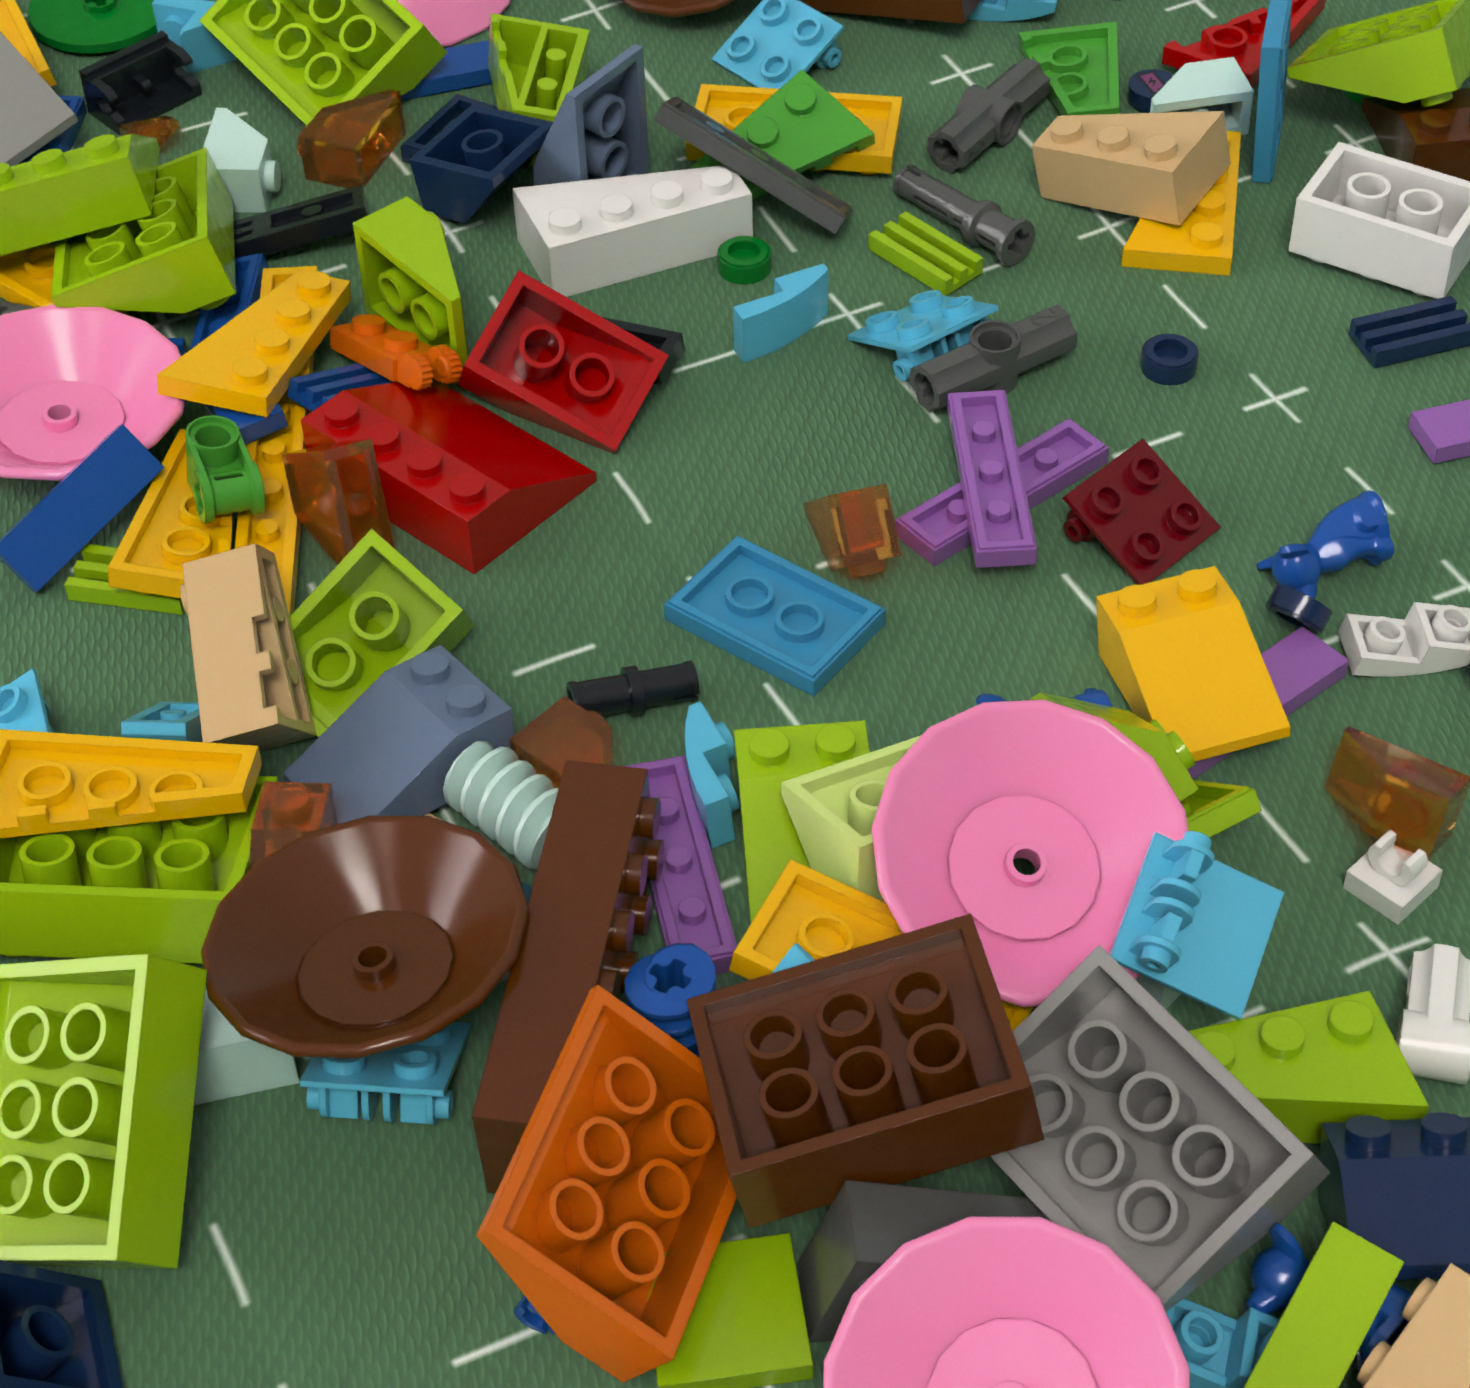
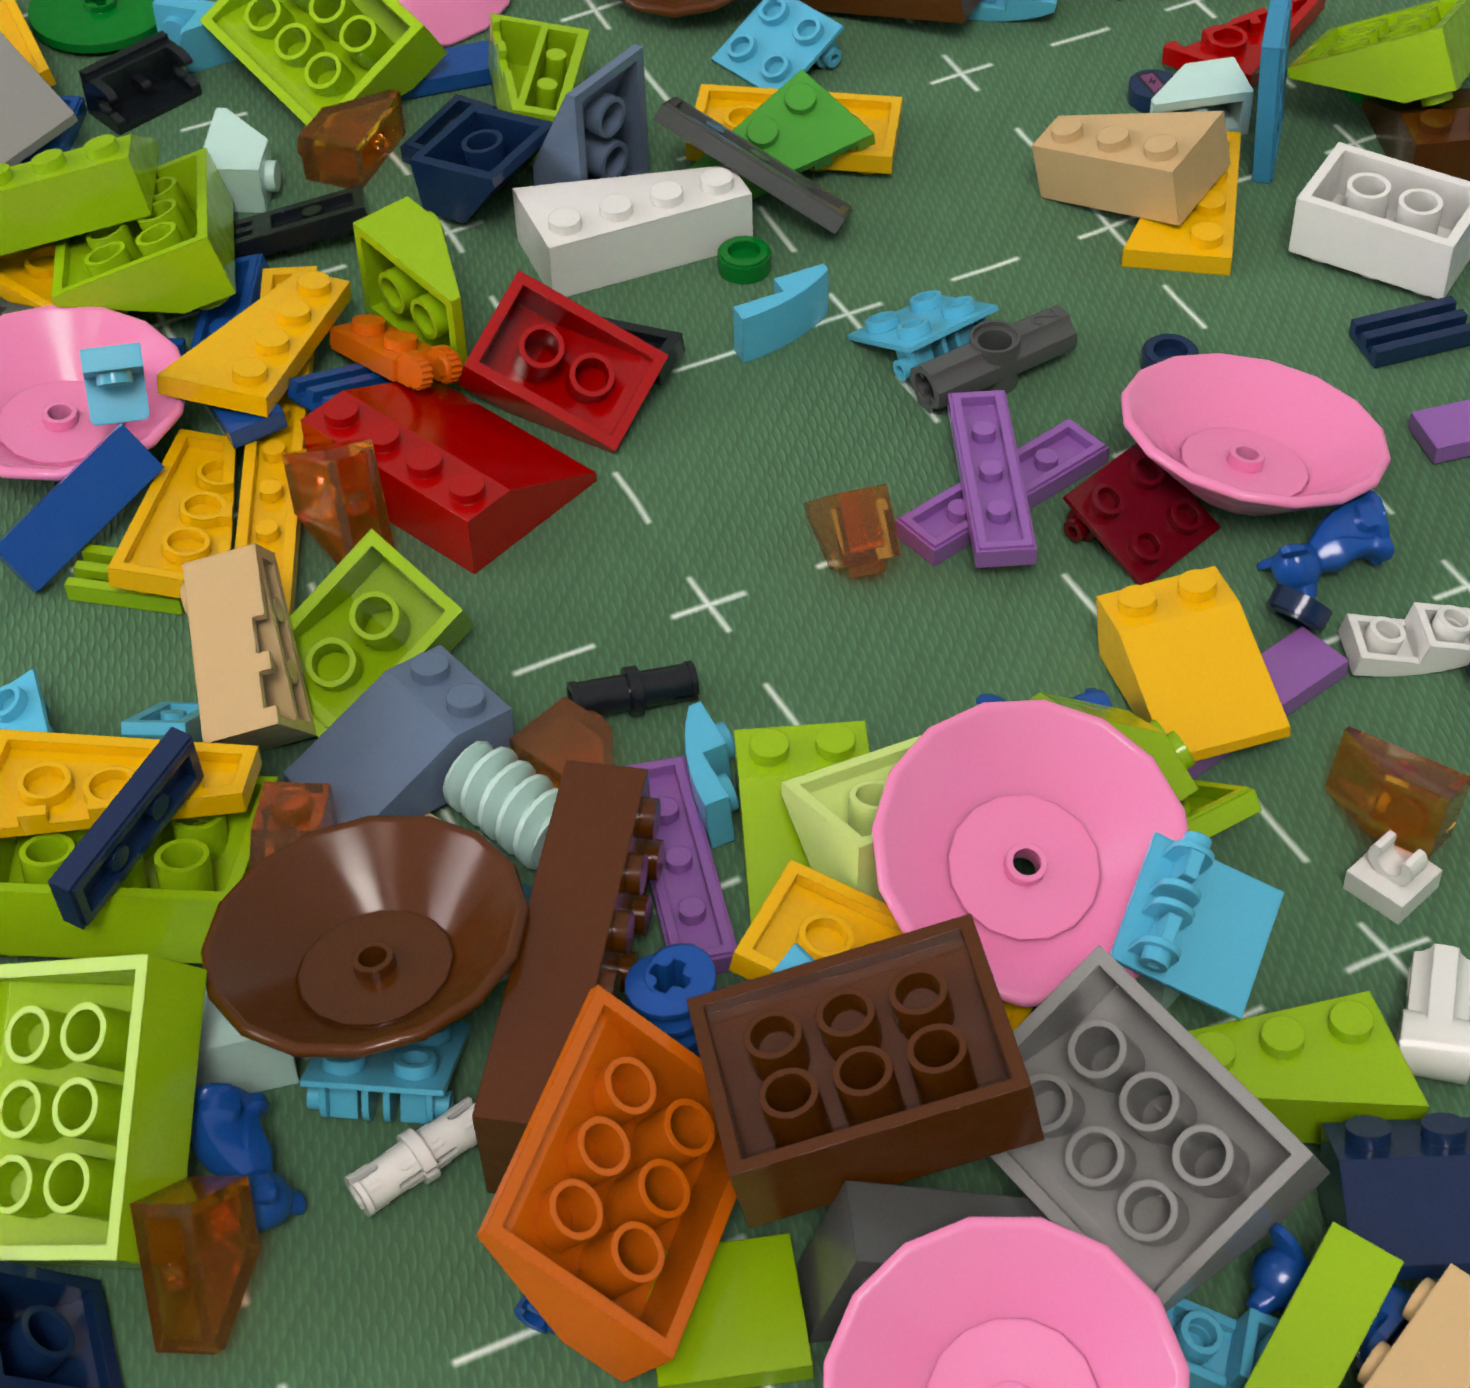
(115, 383): none -> medium azure slope
(126, 829): none -> dark blue tile
(157, 127): clear orange slope -> none
(196, 1260): none -> clear orange slope
(221, 469): bright green piece -> none
(232, 1143): none -> blue animal
(414, 1158): none -> white pin
(775, 615): dark azure tile -> none
(930, 248): lime tile -> none
(979, 221): dark grey pin -> none
(988, 115): dark grey piece -> none
(1080, 66): bright green wing -> none
(1254, 433): none -> bright pink dish

